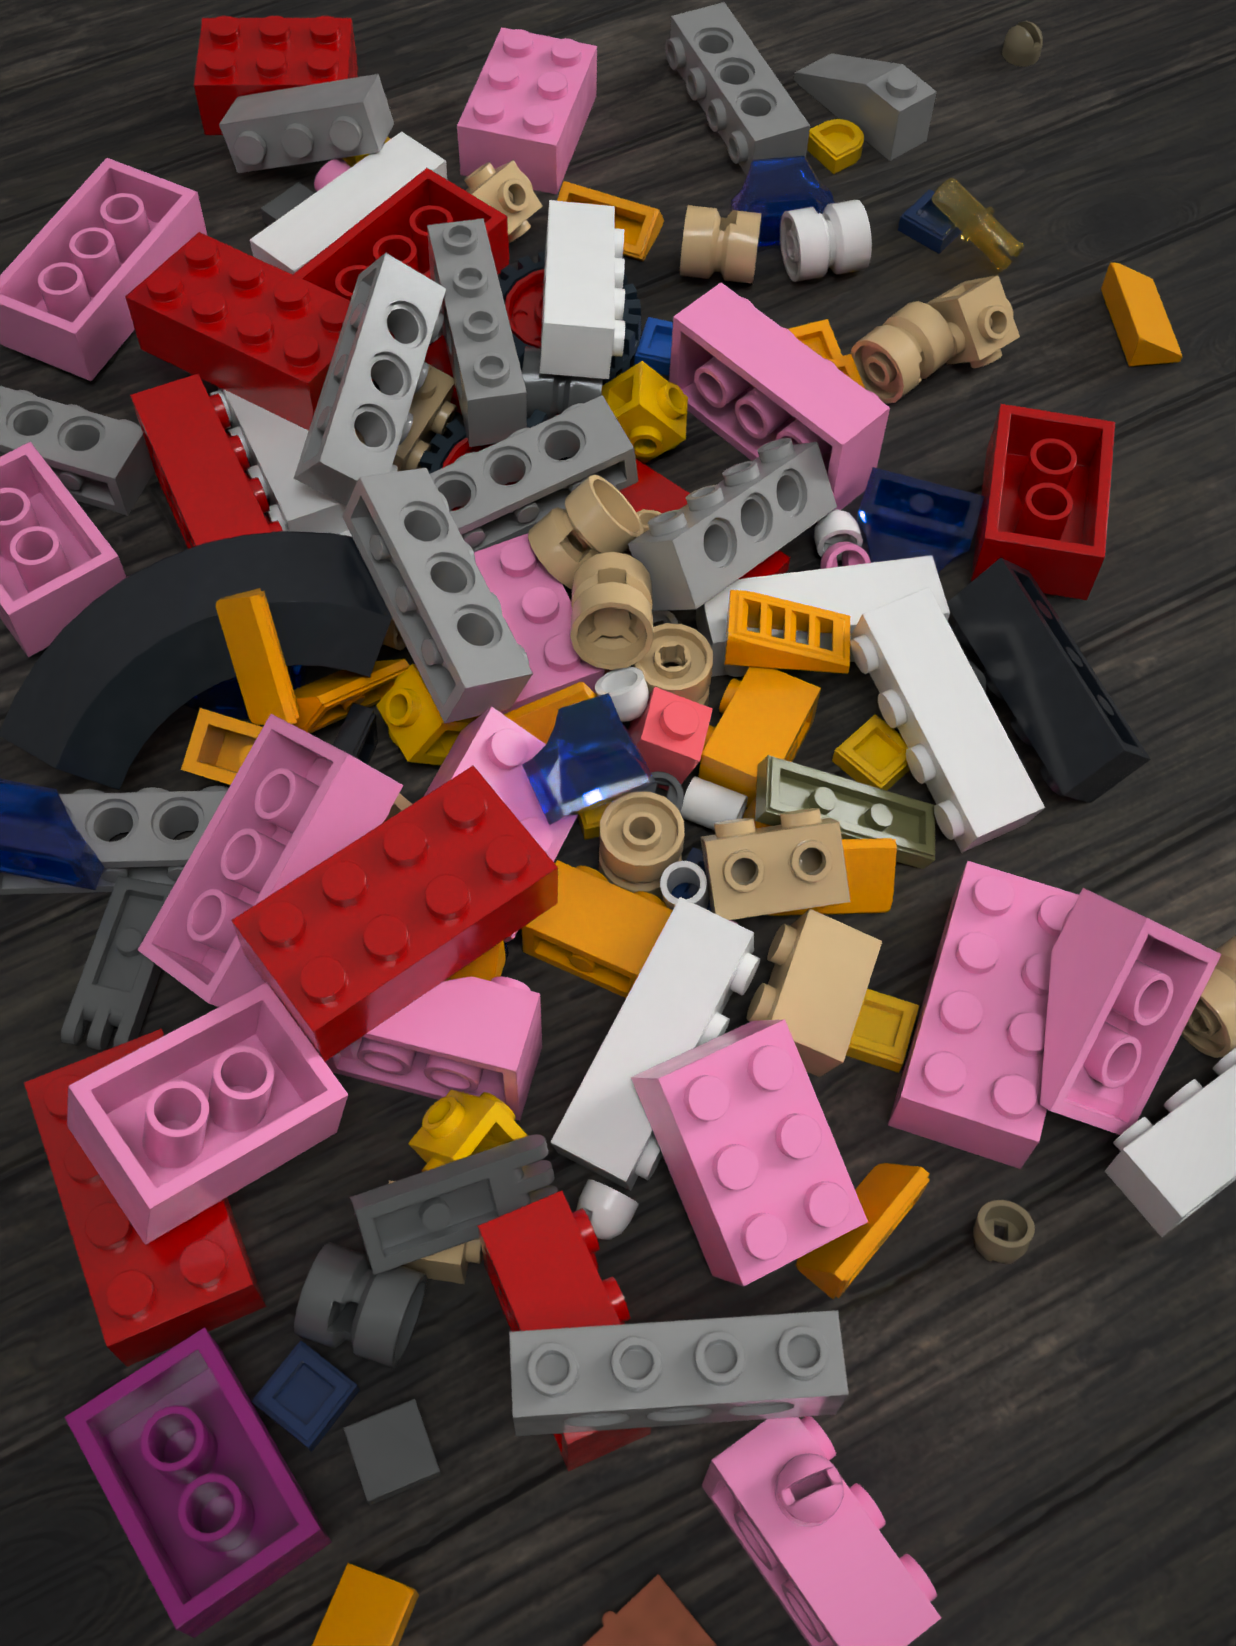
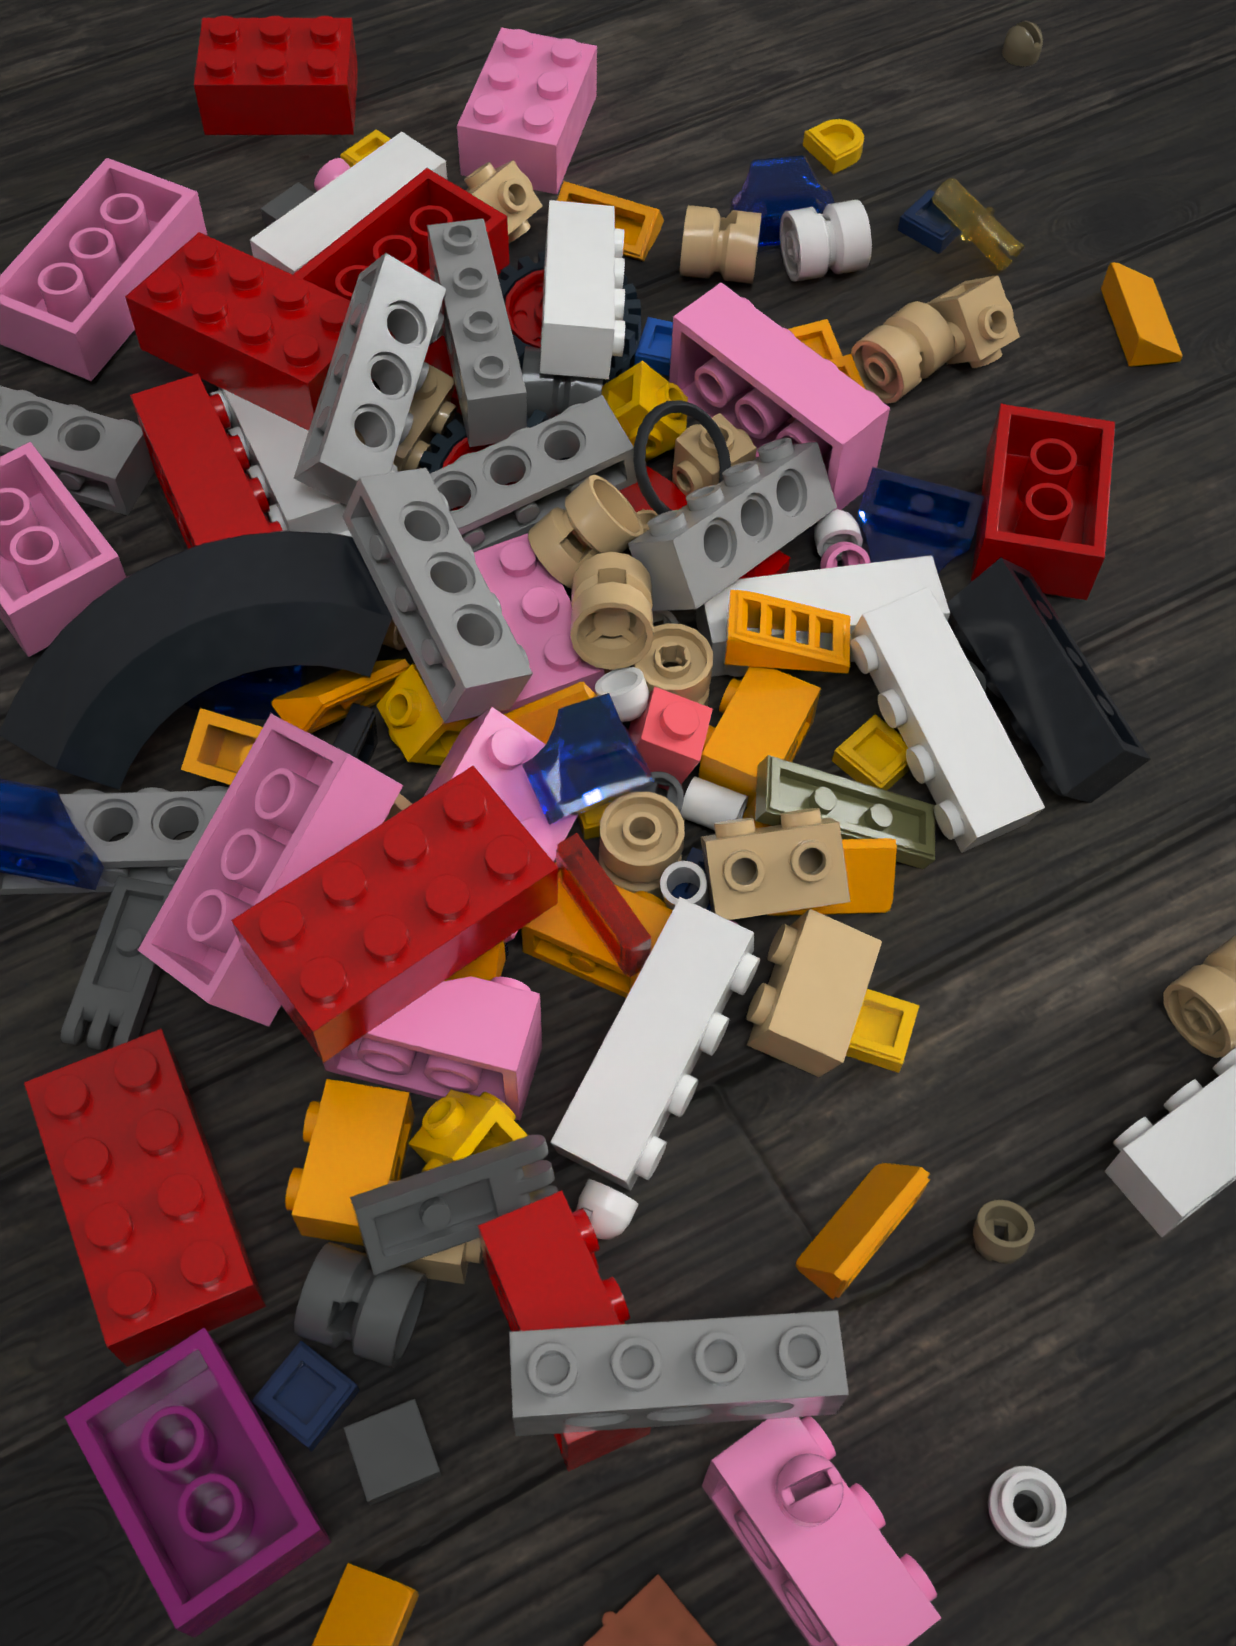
(204, 1111): bright pink brick -> none
(257, 657): light orange slope -> none
(307, 124): light grey brick -> none
(355, 1146): none -> light orange brick
(602, 905): none -> clear red tile
(642, 437): none -> black tyre
(697, 459): none -> tan brick
(735, 86): light grey brick -> none
(749, 1151): bright pink brick -> none
(877, 96): light grey slope -> none
(984, 1018): bright pink brick -> none
(1046, 1495): none -> white plate
(1115, 1010): bright pink slope -> none

